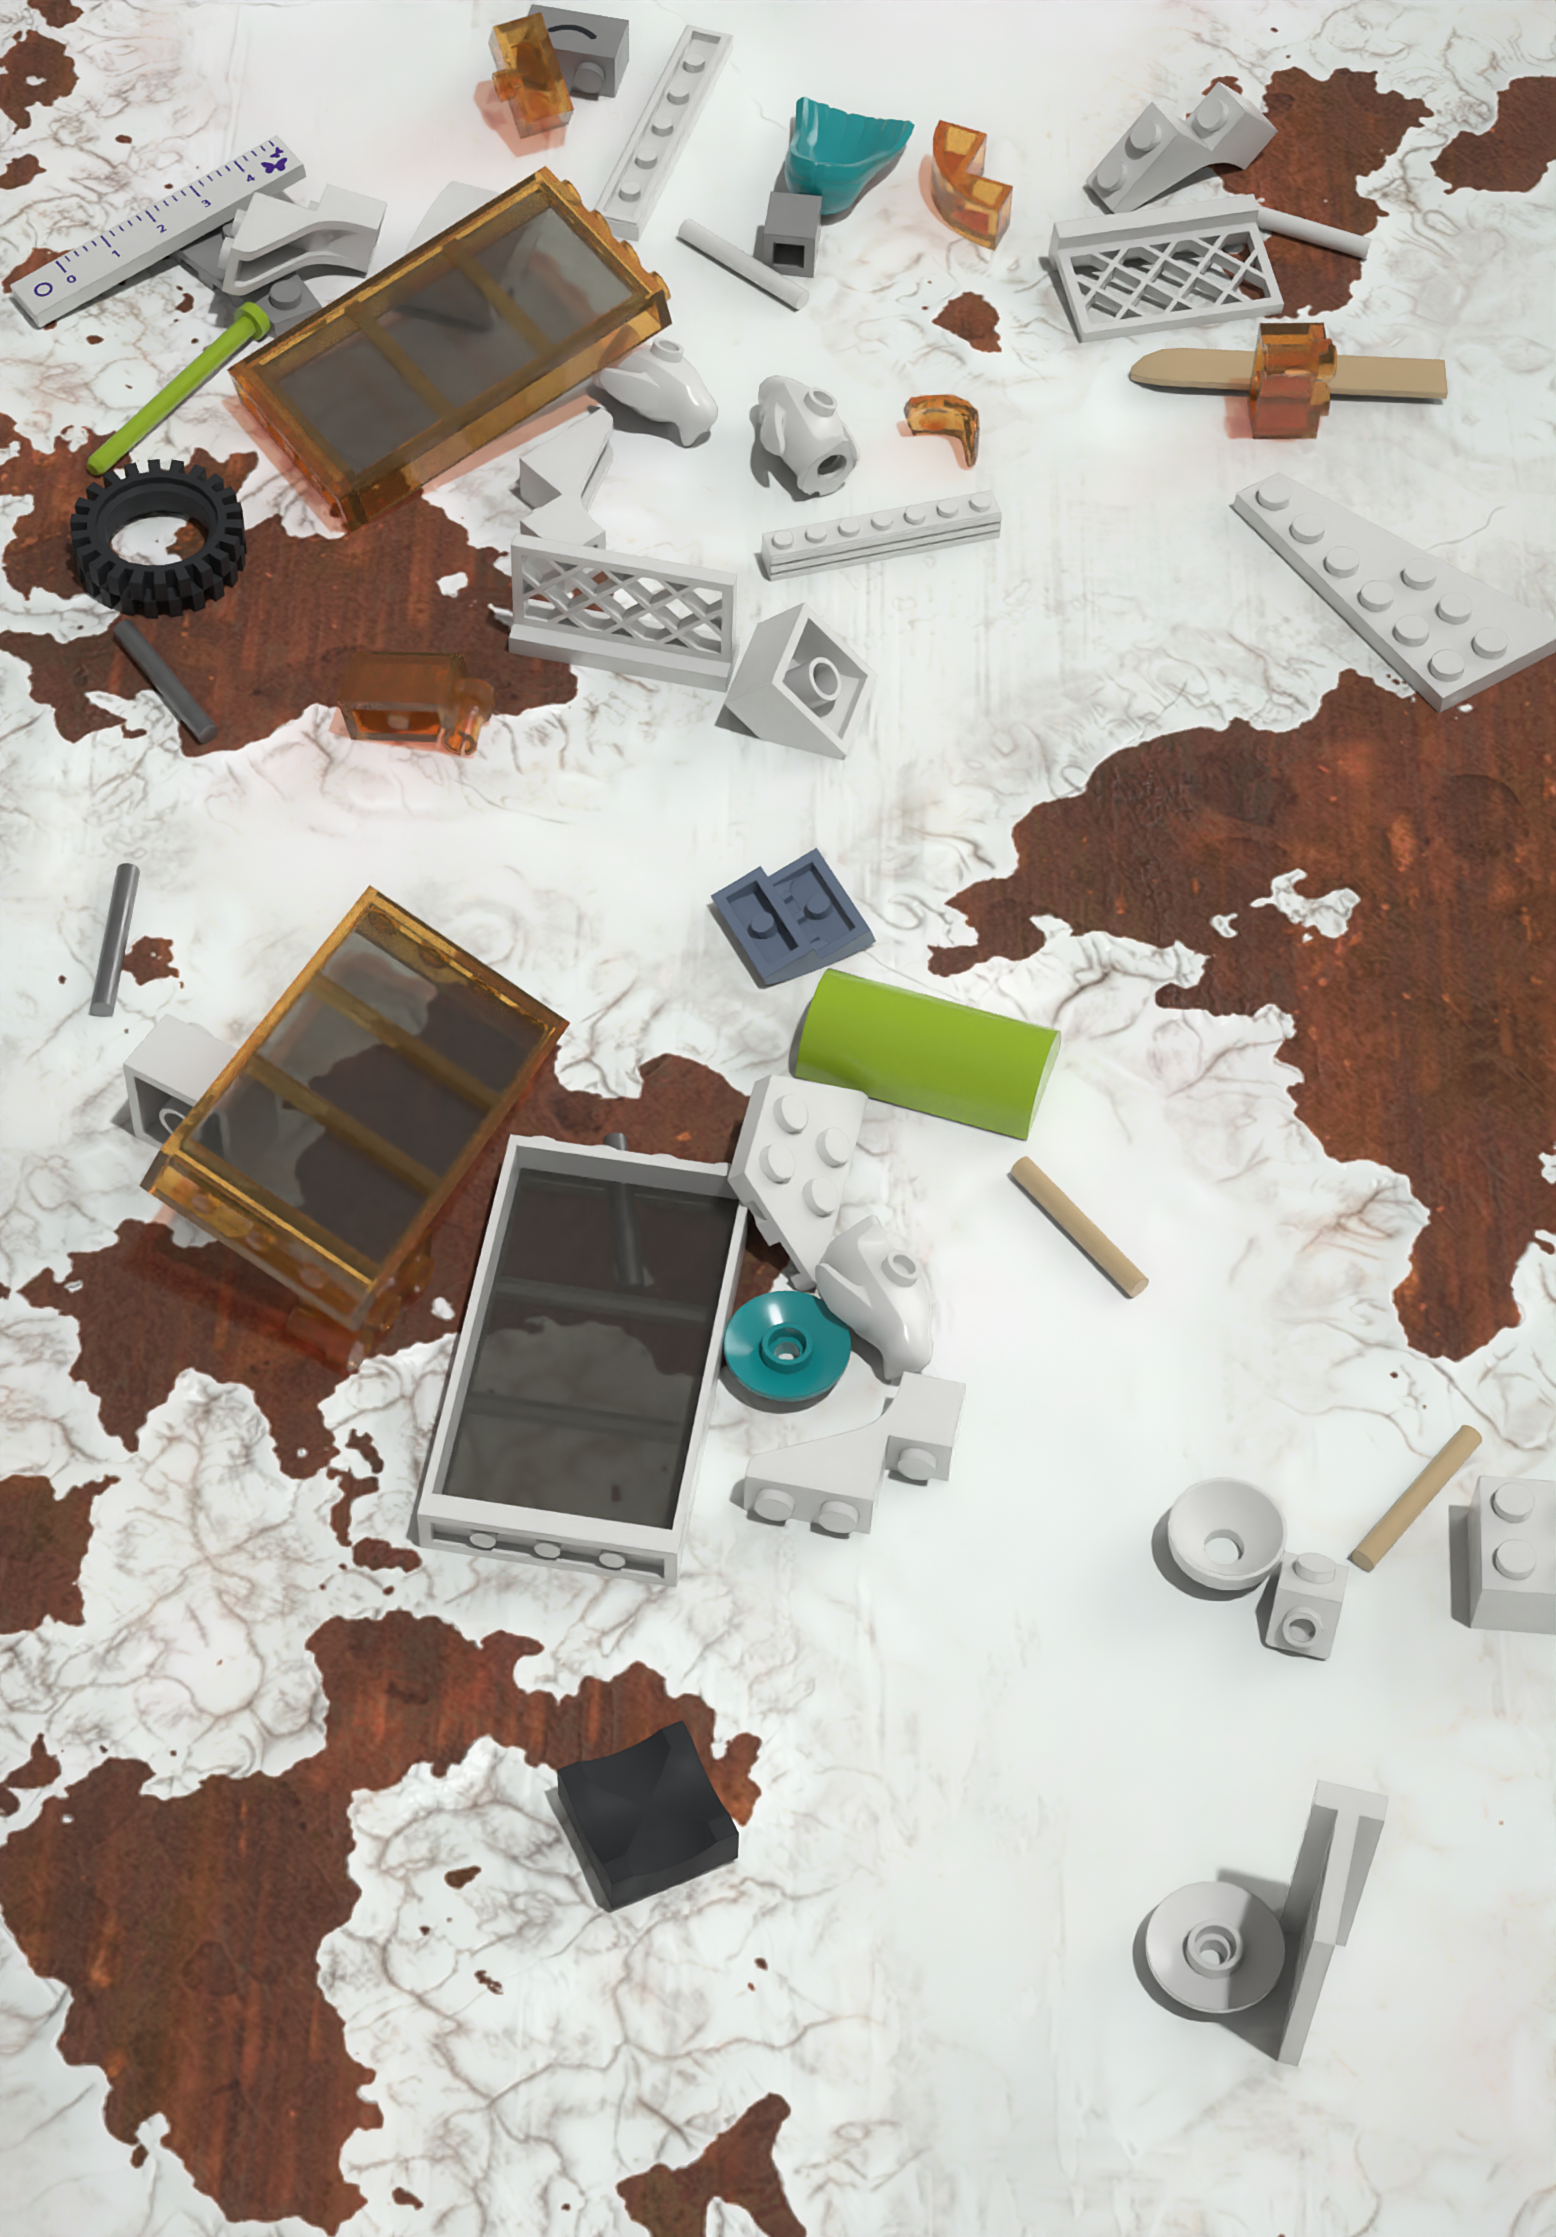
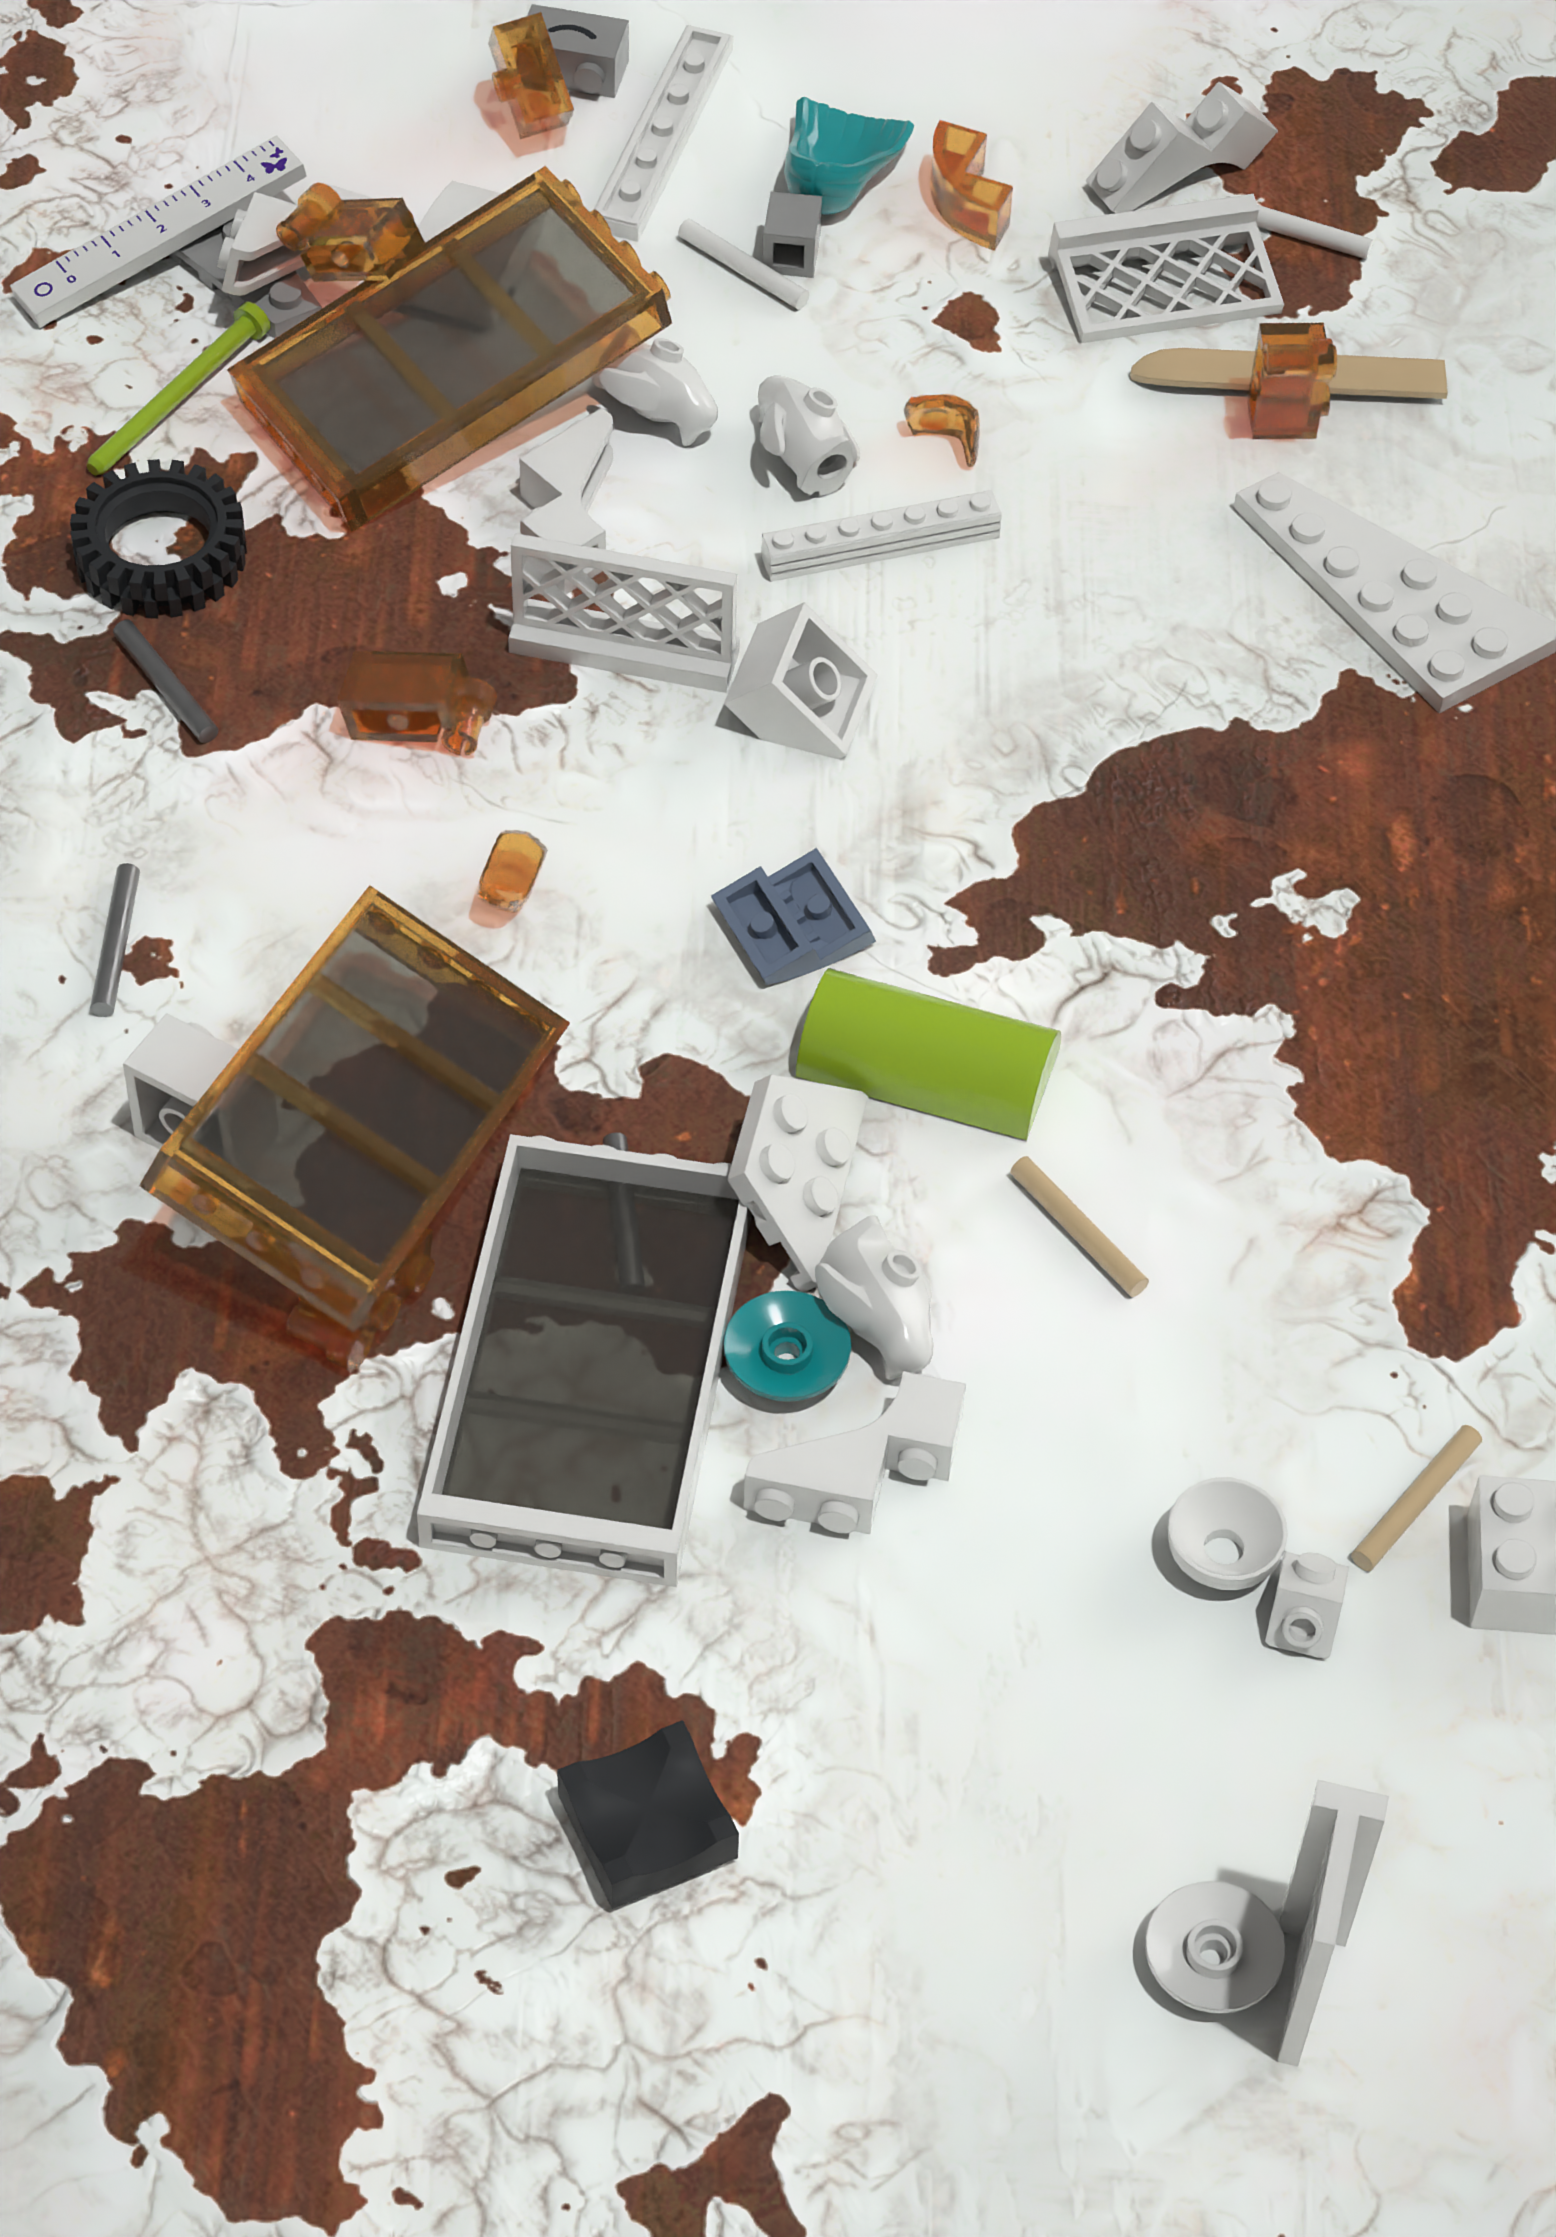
(350, 235): none -> clear orange hinge
(511, 870): none -> clear orange hair

